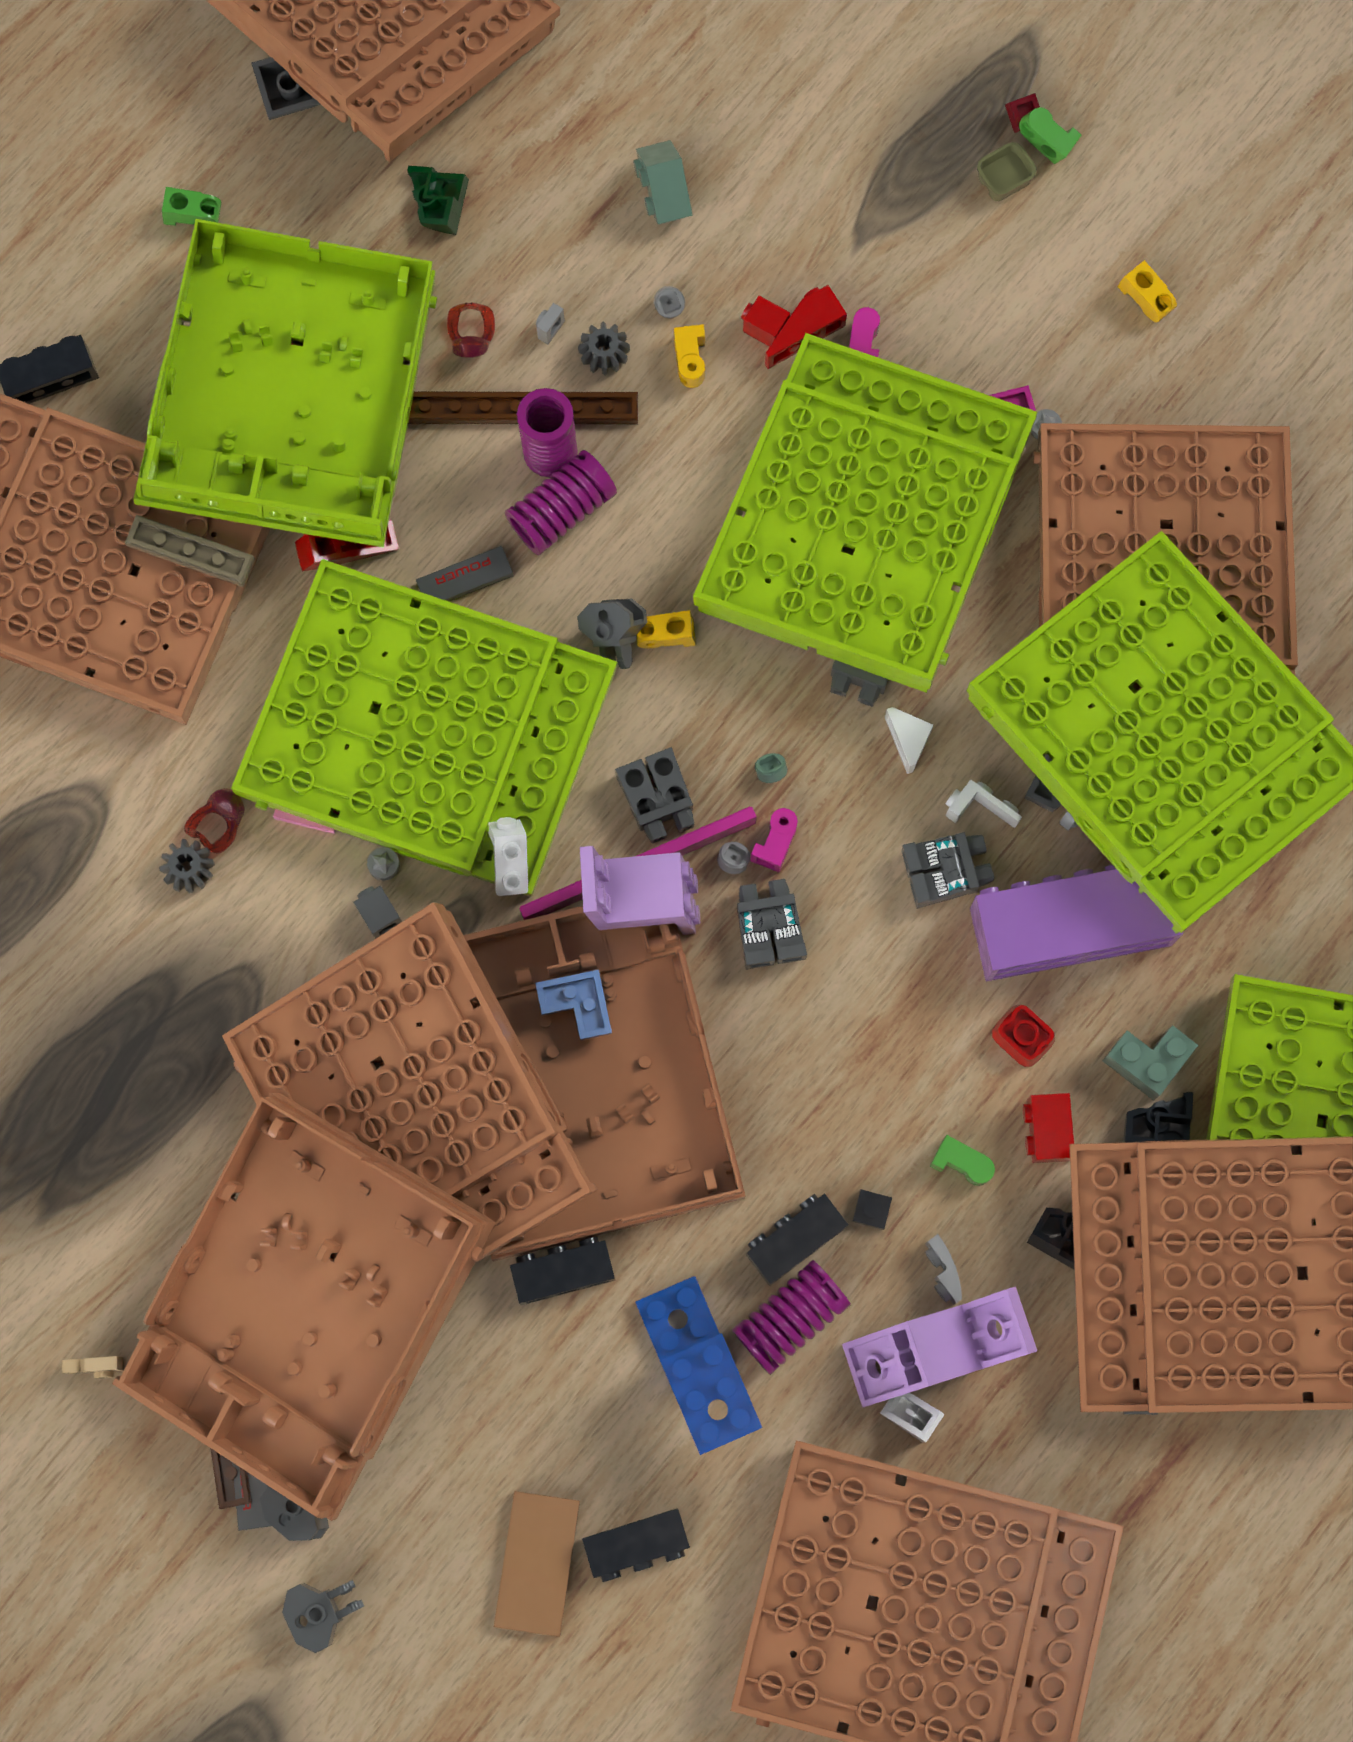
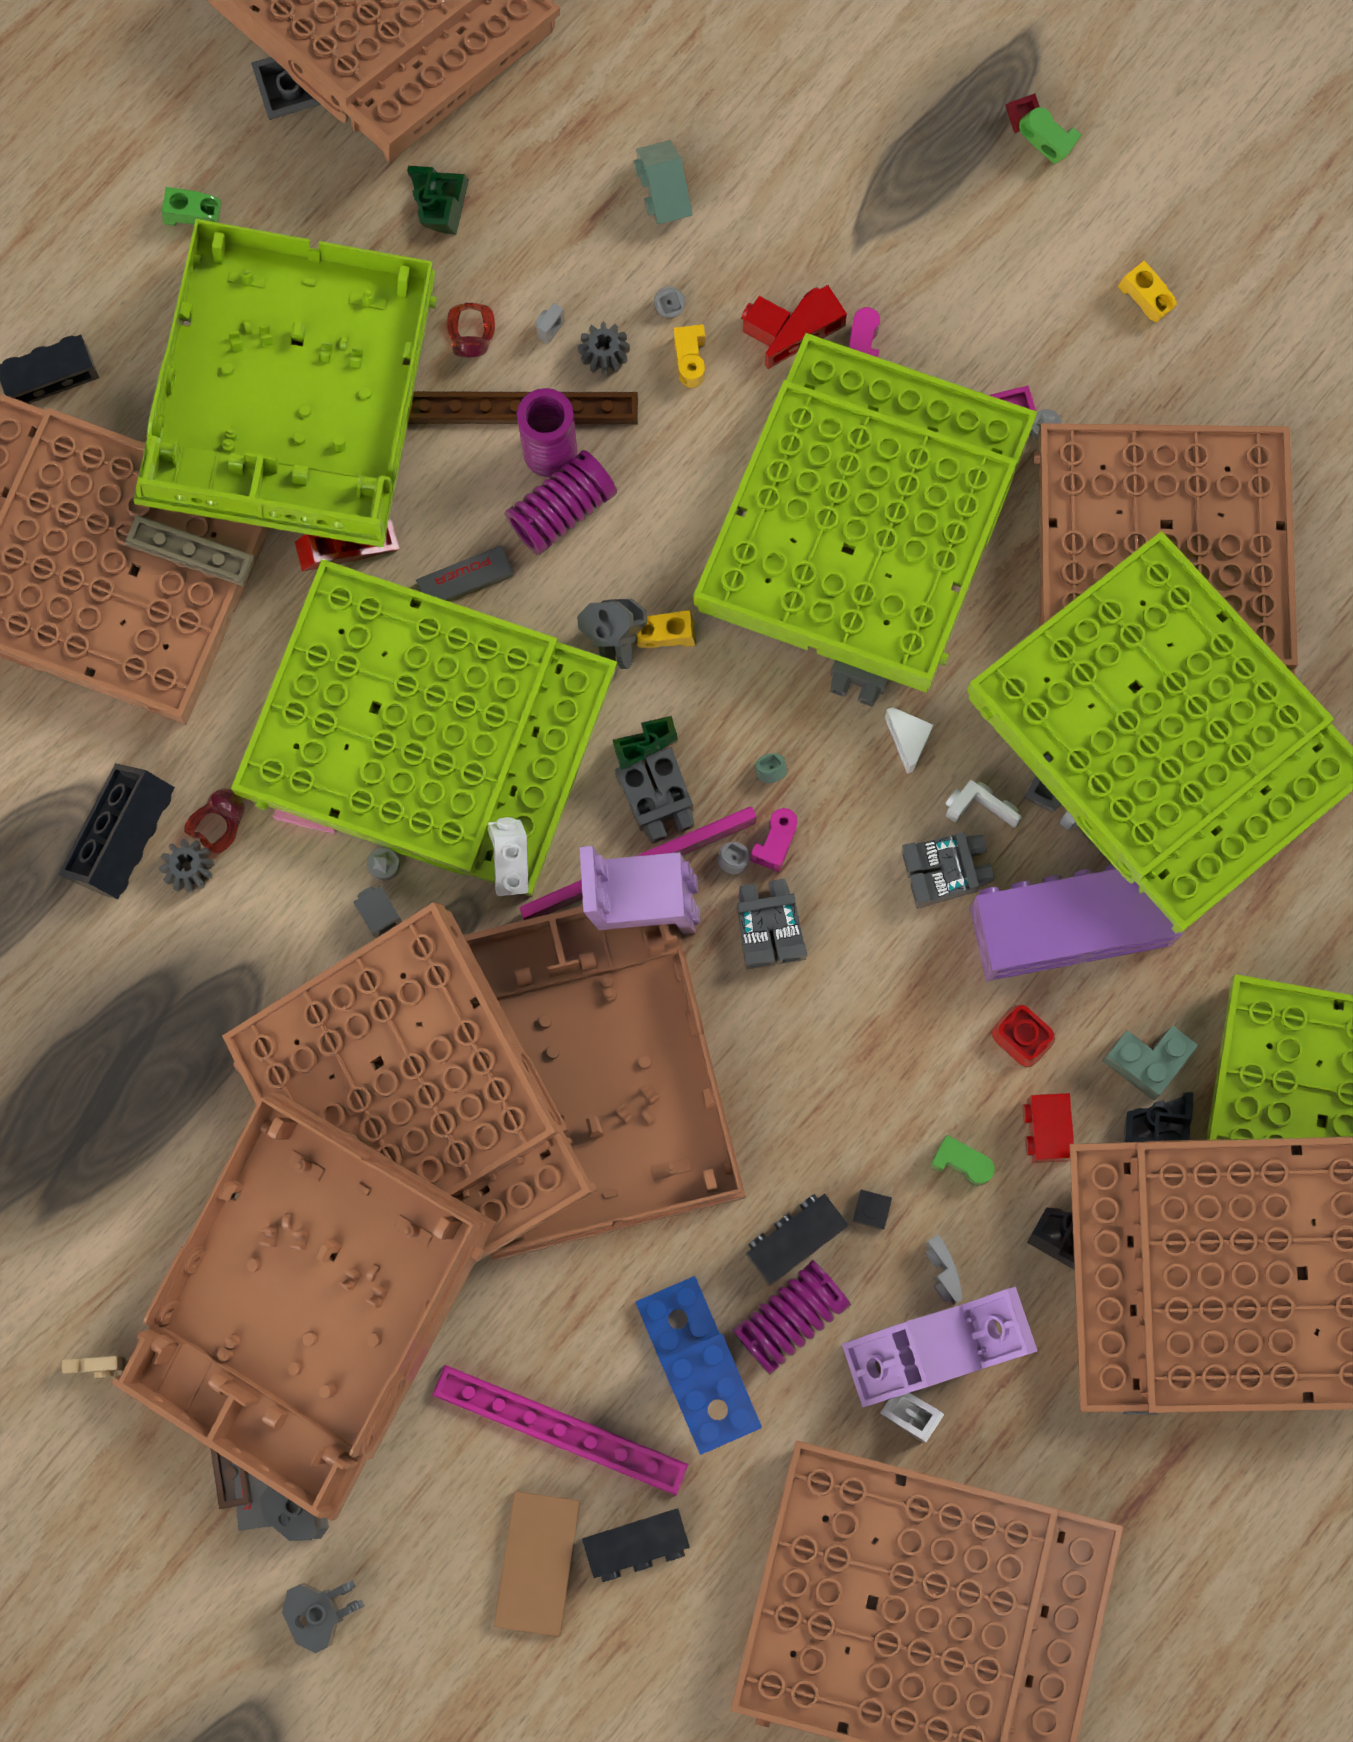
(117, 830): none -> black slope
(560, 1430): none -> dark pink tile
(562, 1271): black brick -> none
(584, 995): medium blue plate -> none
(656, 736): none -> dark green slope
(1006, 171): olive piece -> none

